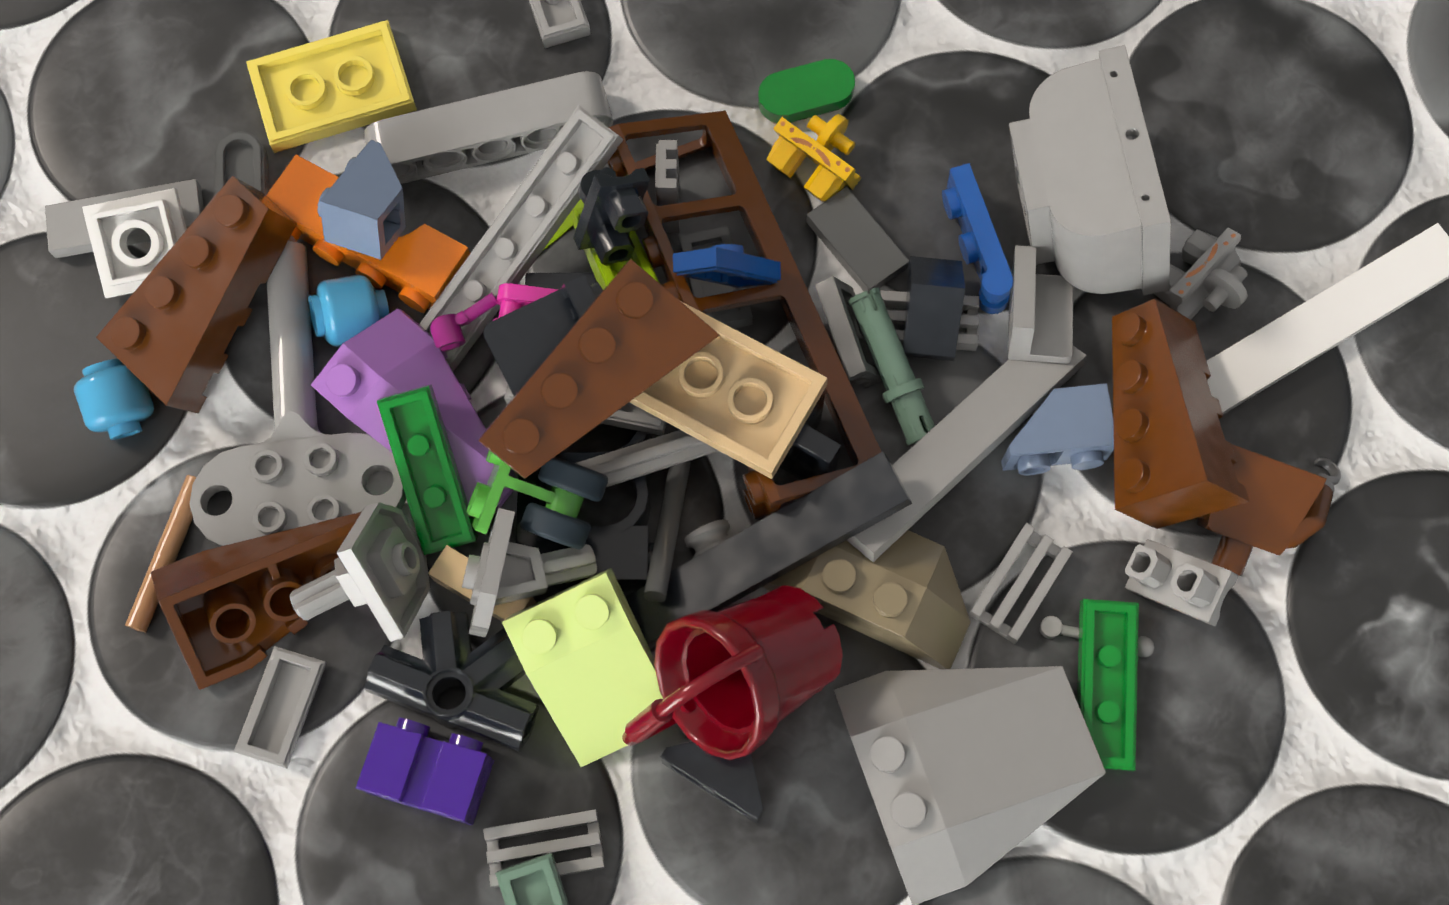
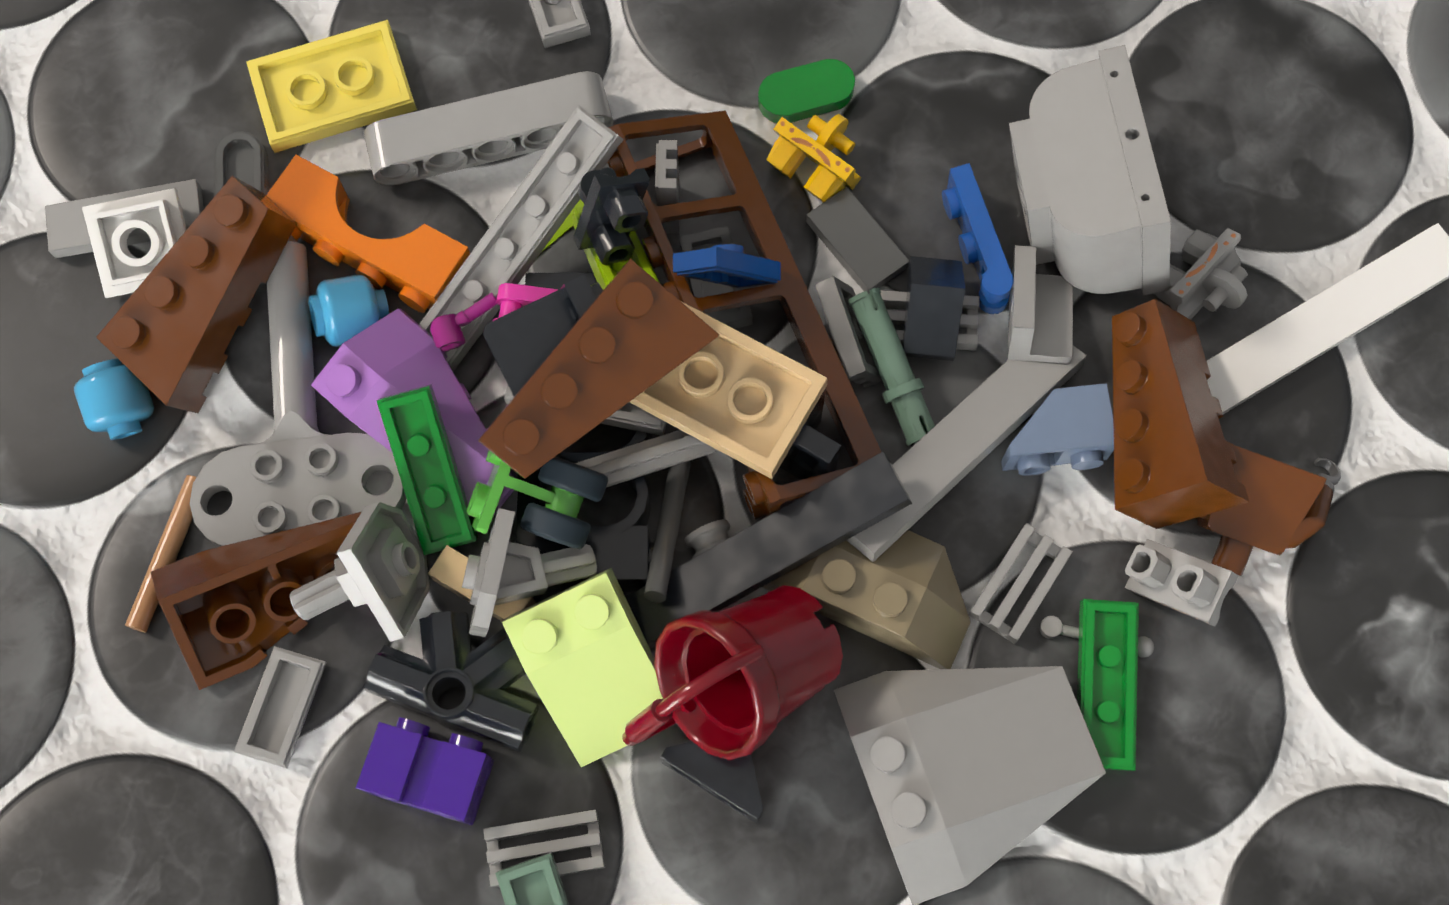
(364, 204): sand blue slope -> none

